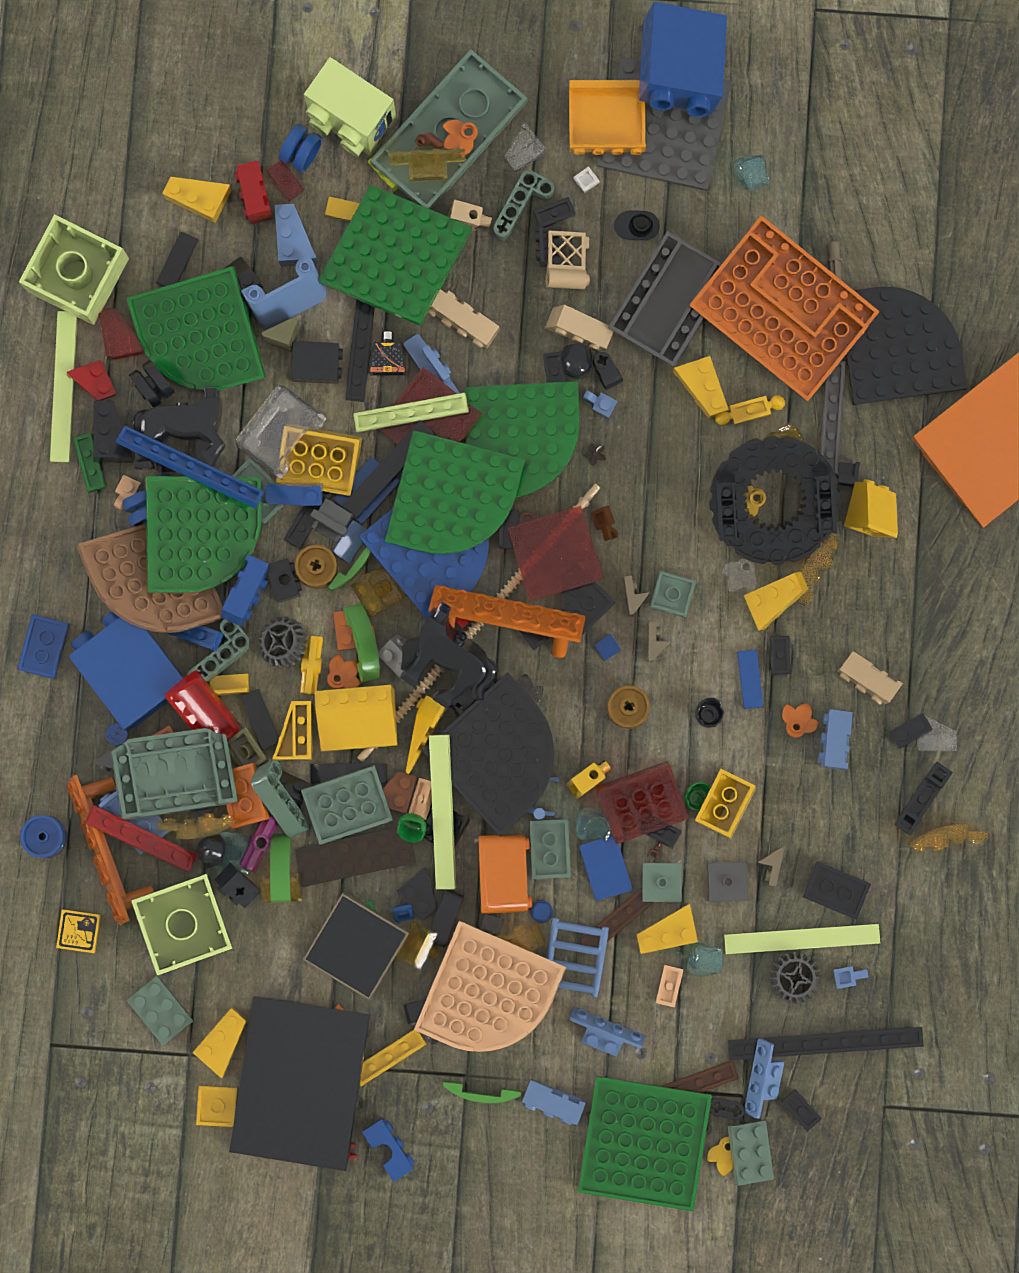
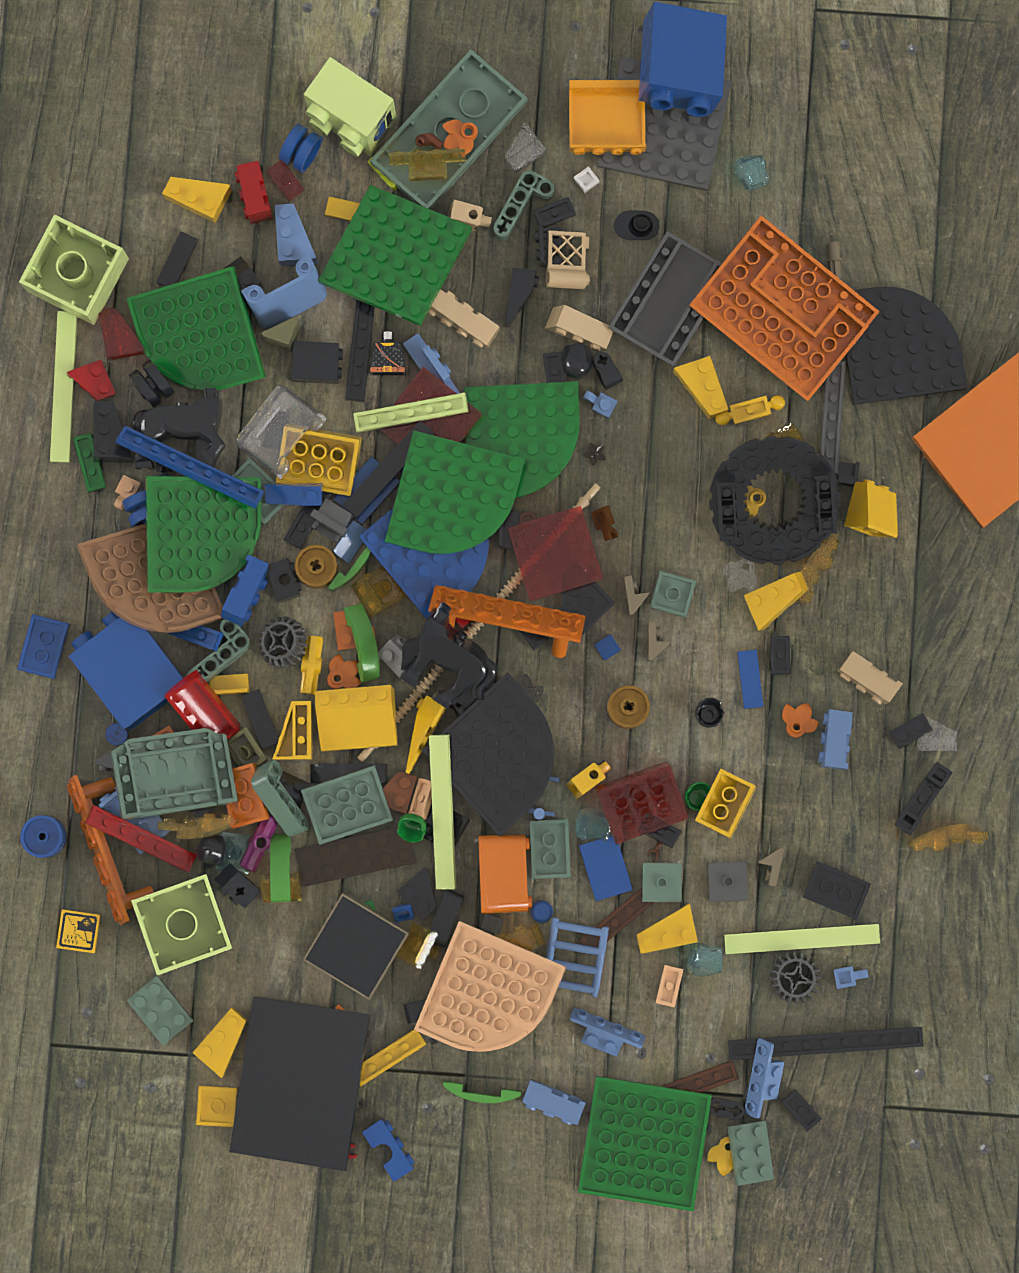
(521, 288): none -> black slope

